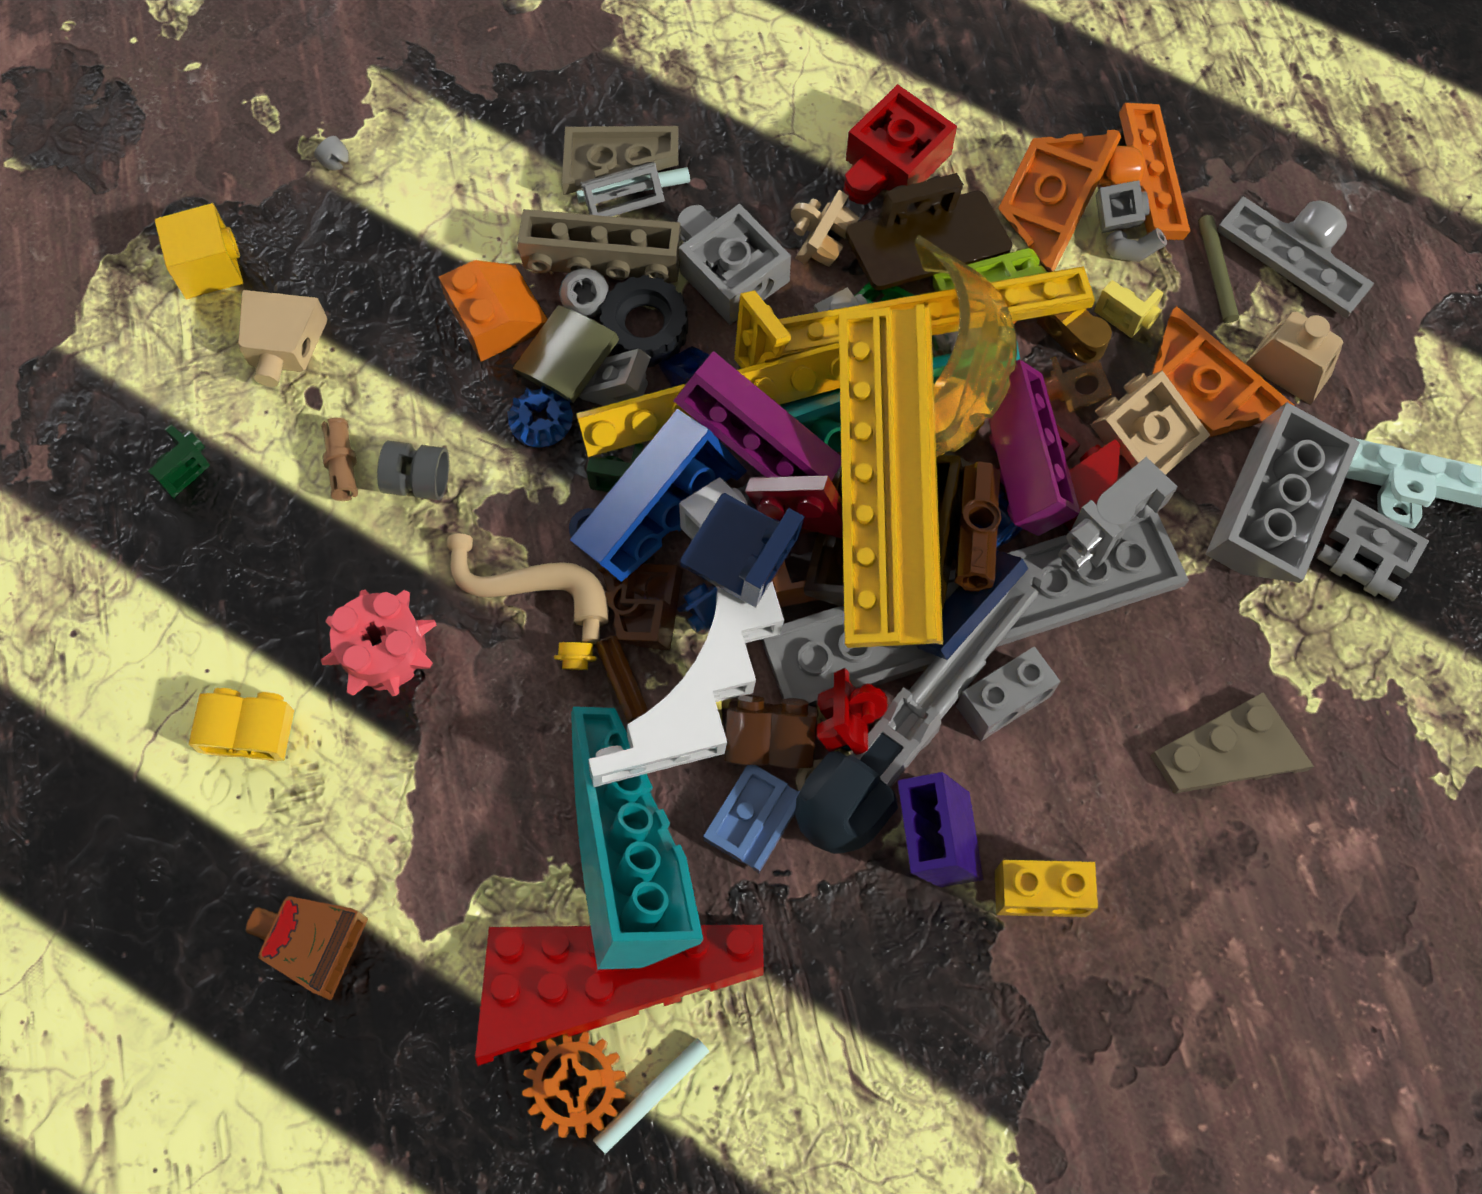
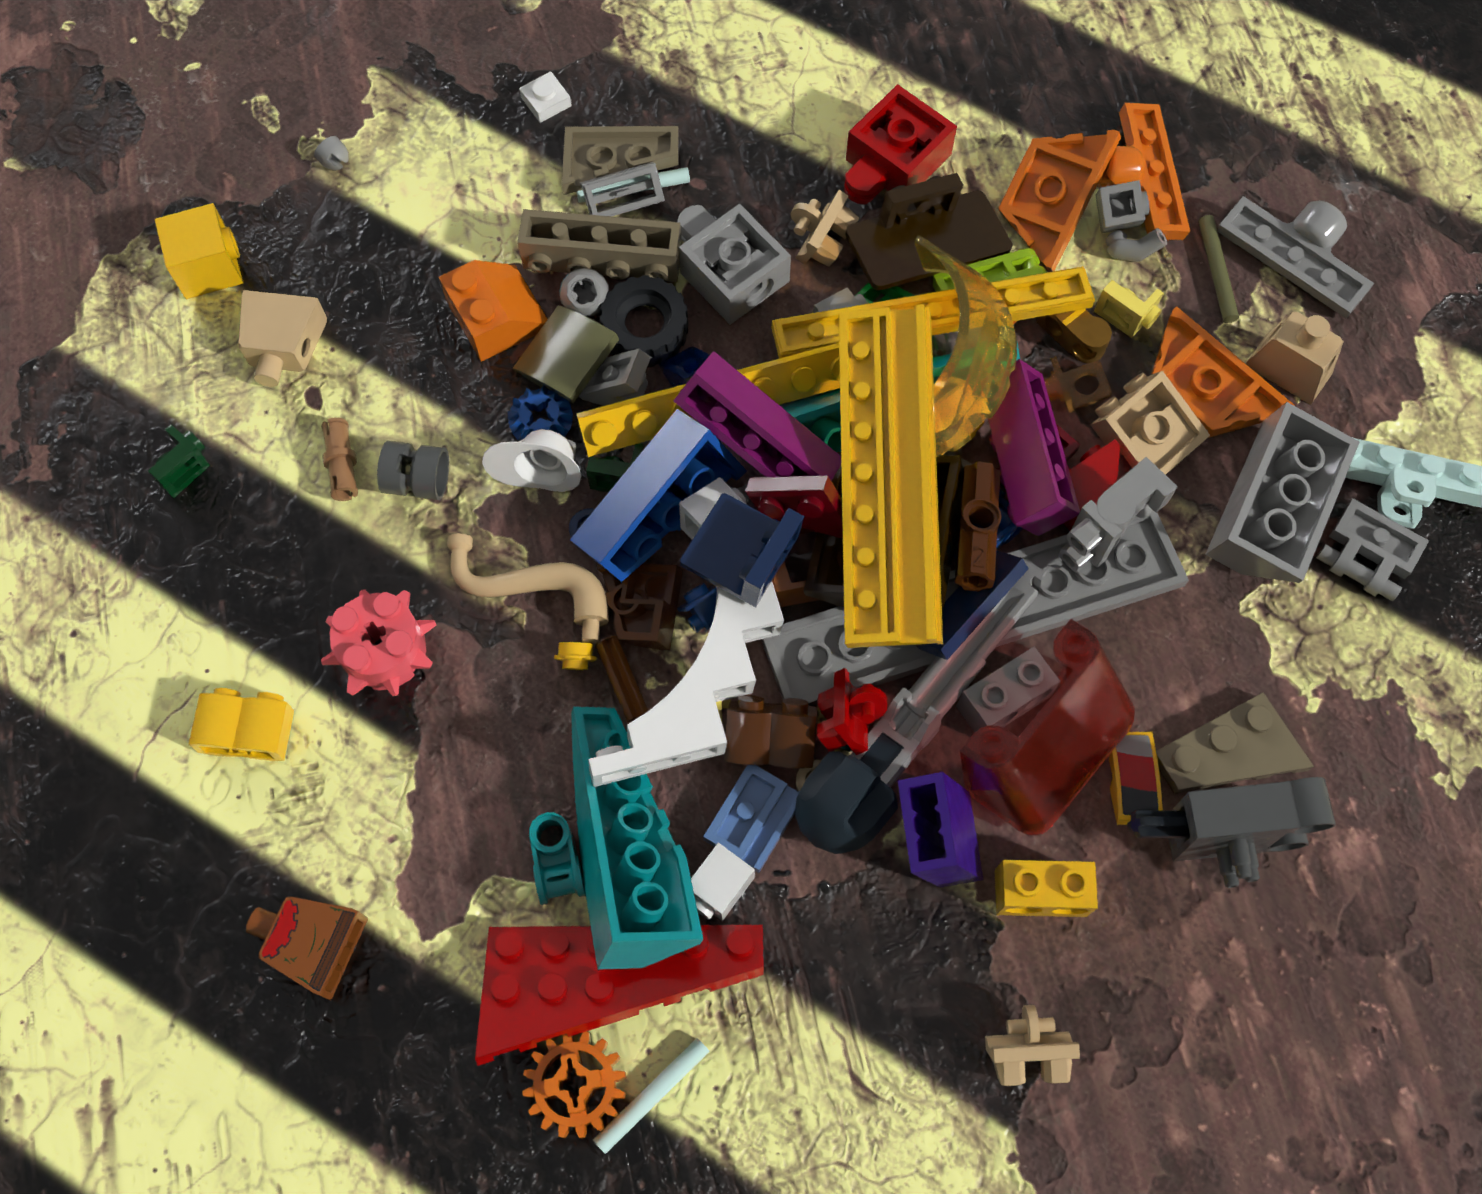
(537, 461): none -> white piece
(545, 97): none -> white plate
(555, 867): none -> teal piece
(720, 882): none -> white brick
(759, 332): yellow wing -> none
(1028, 1043): none -> tan hips
(1044, 769): none -> clear red windscreen
(1135, 776): none -> slope
(1240, 823): none -> dark grey piece

